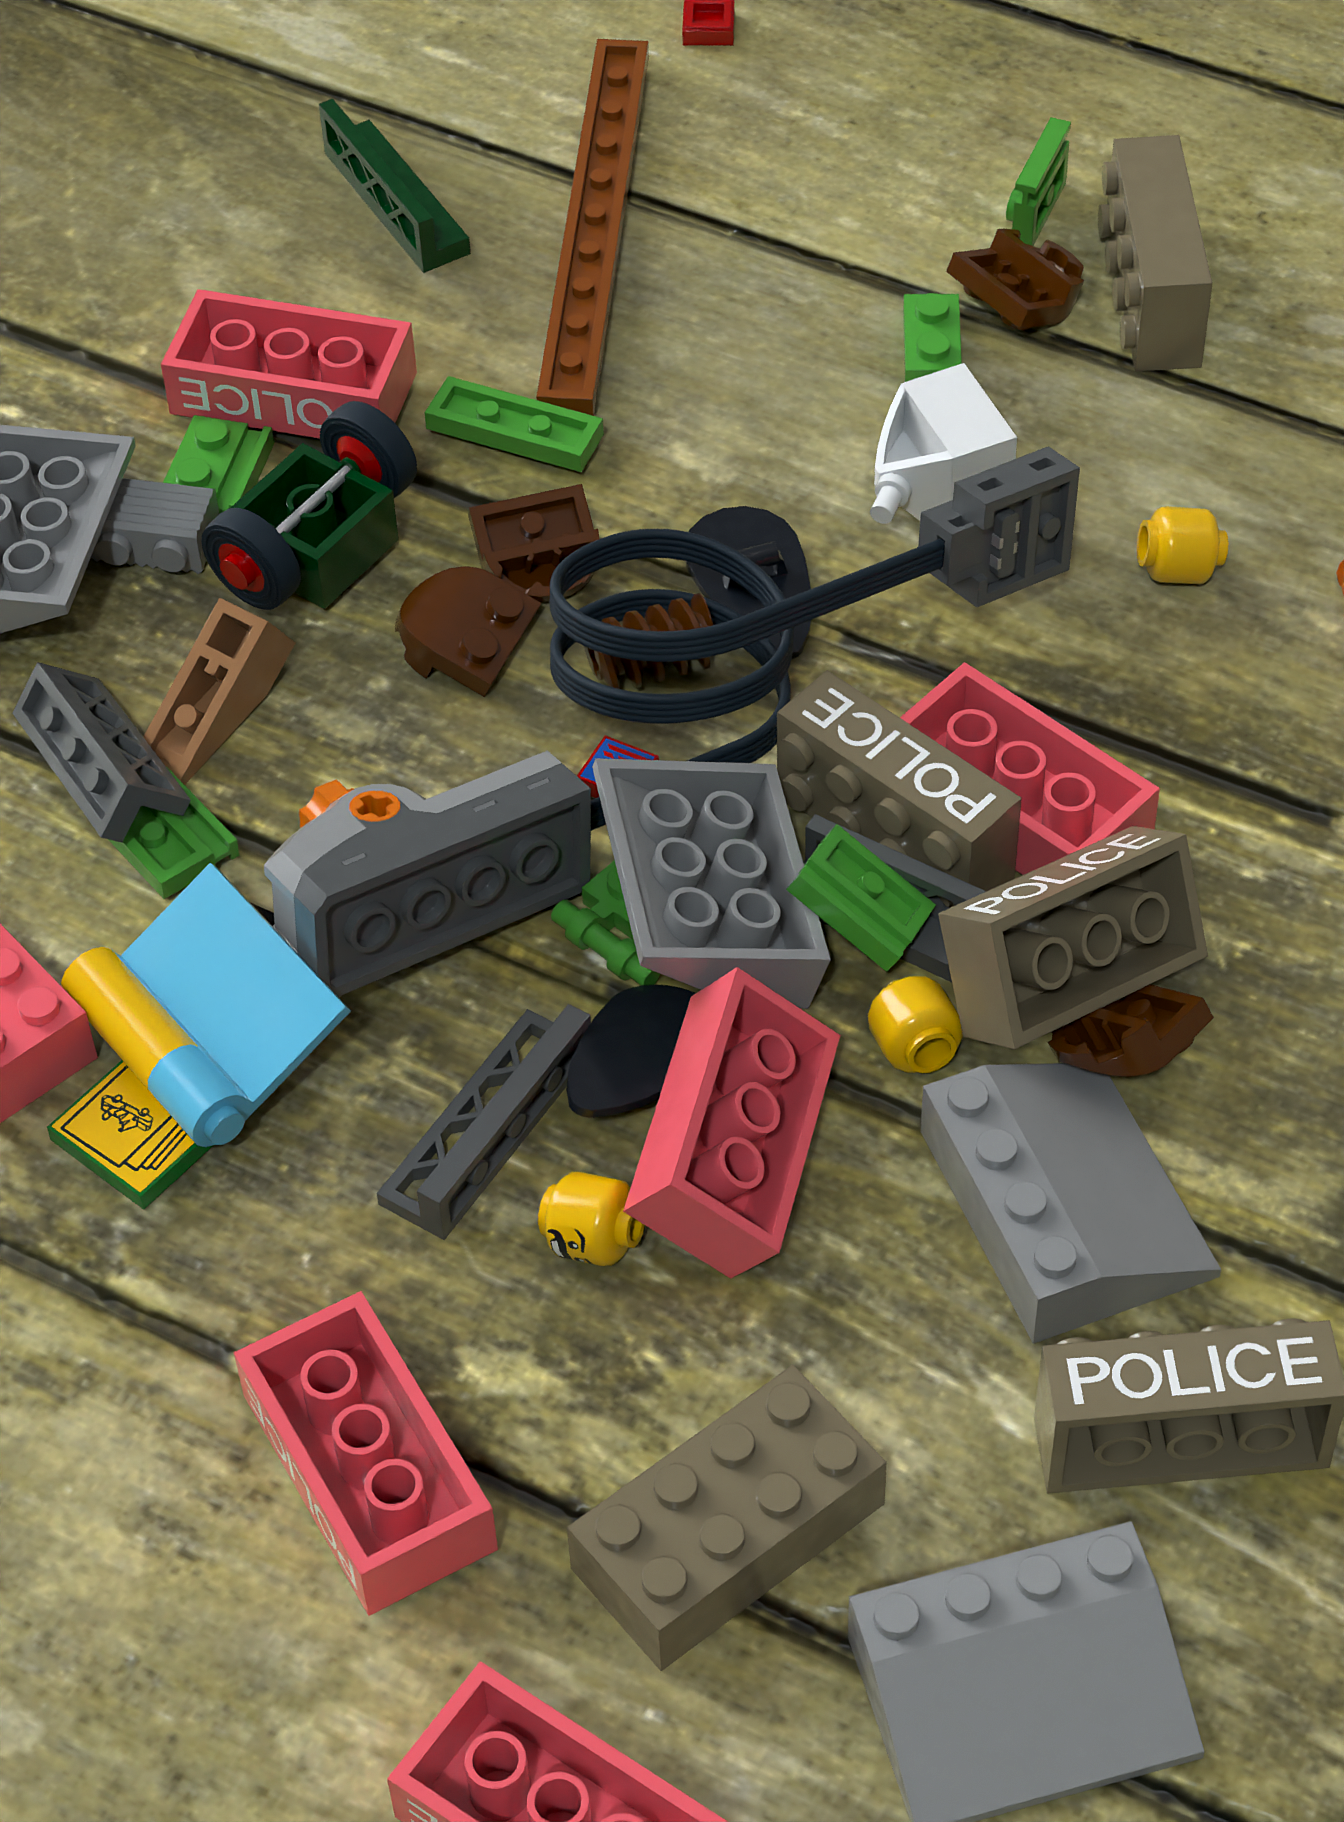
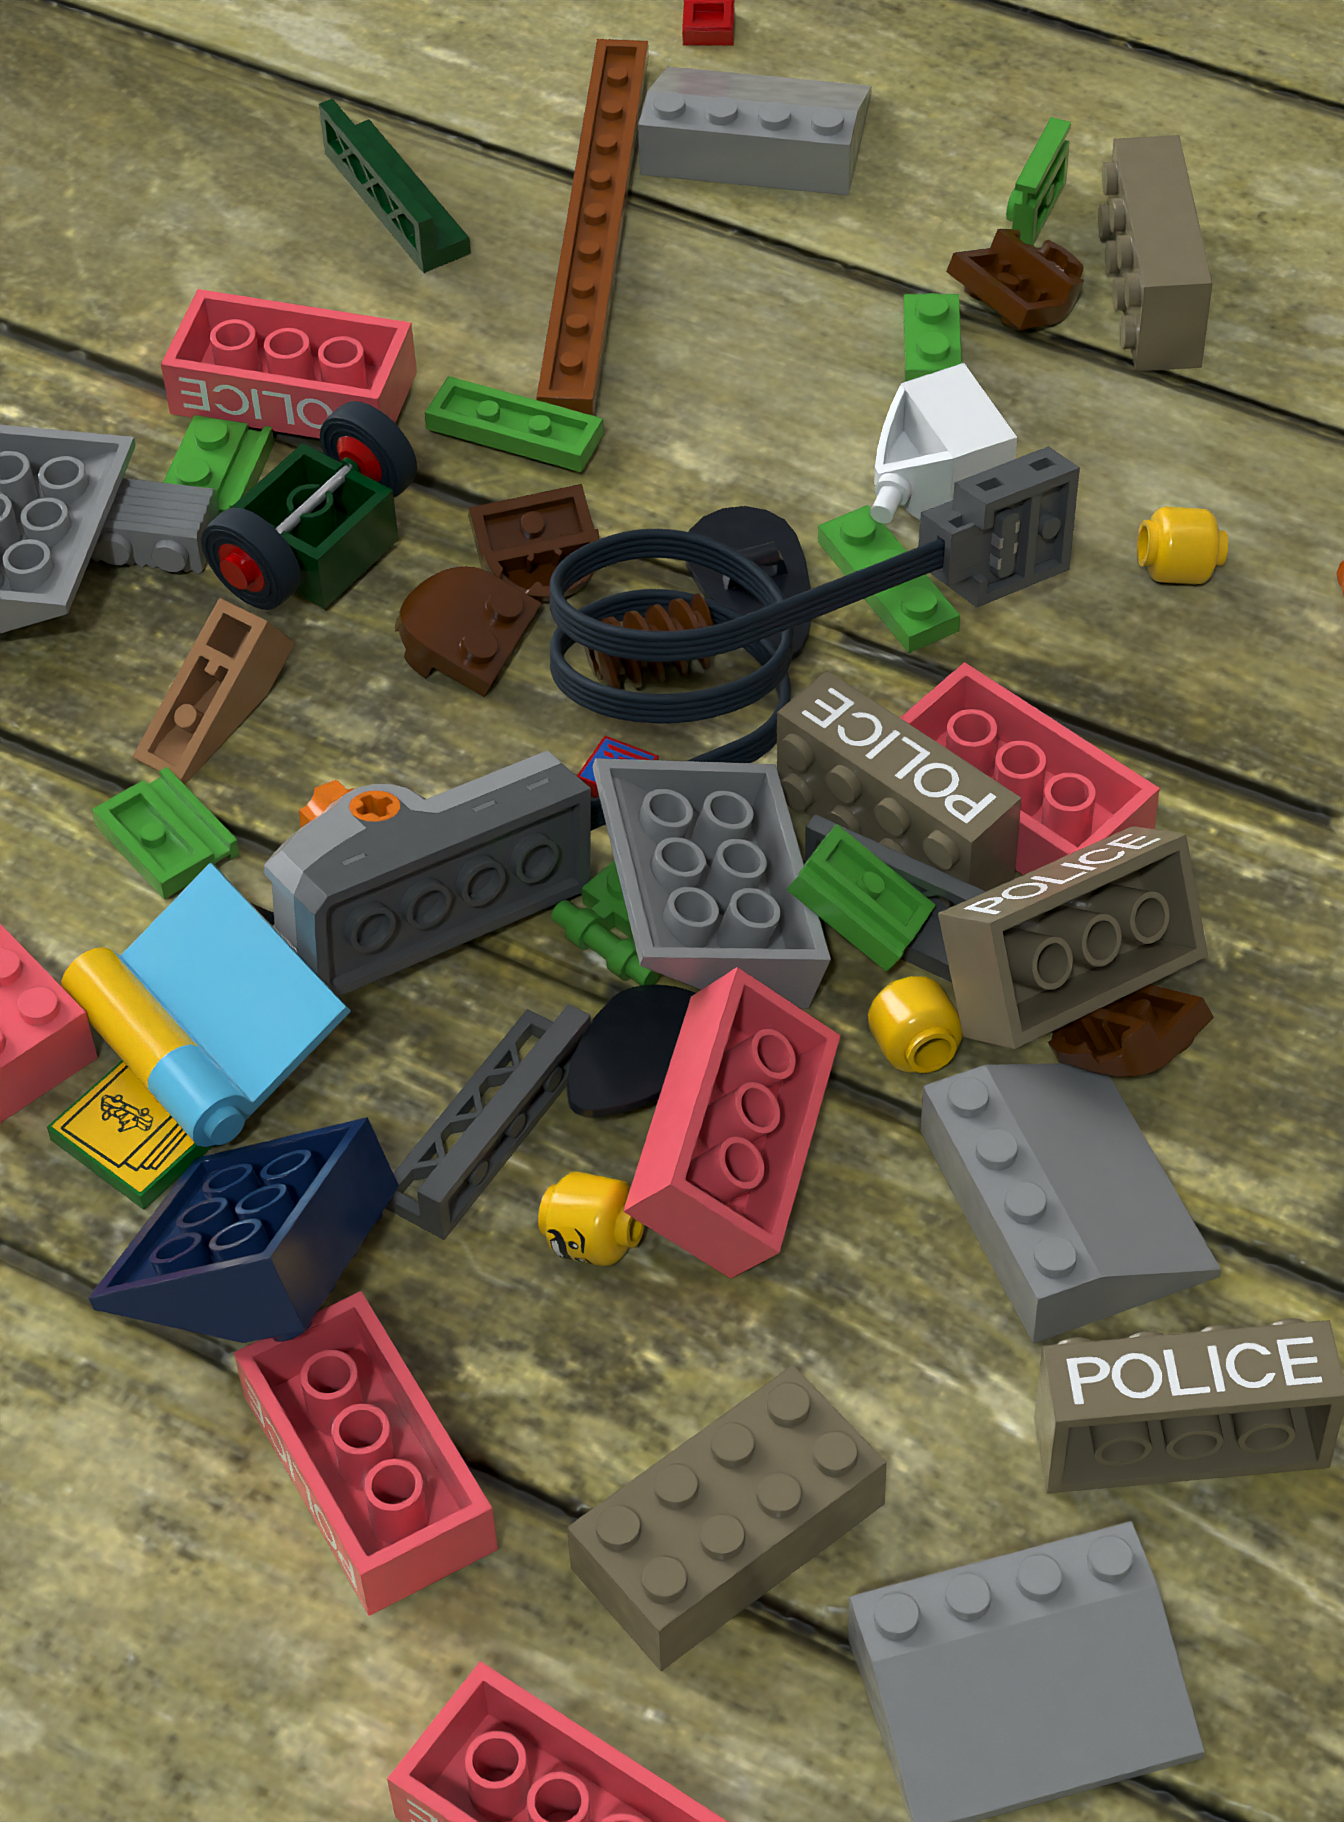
(95, 750): dark grey fence -> none
(254, 1236): none -> dark blue slope
(752, 130): none -> light grey slope
(911, 611): none -> bright green plate

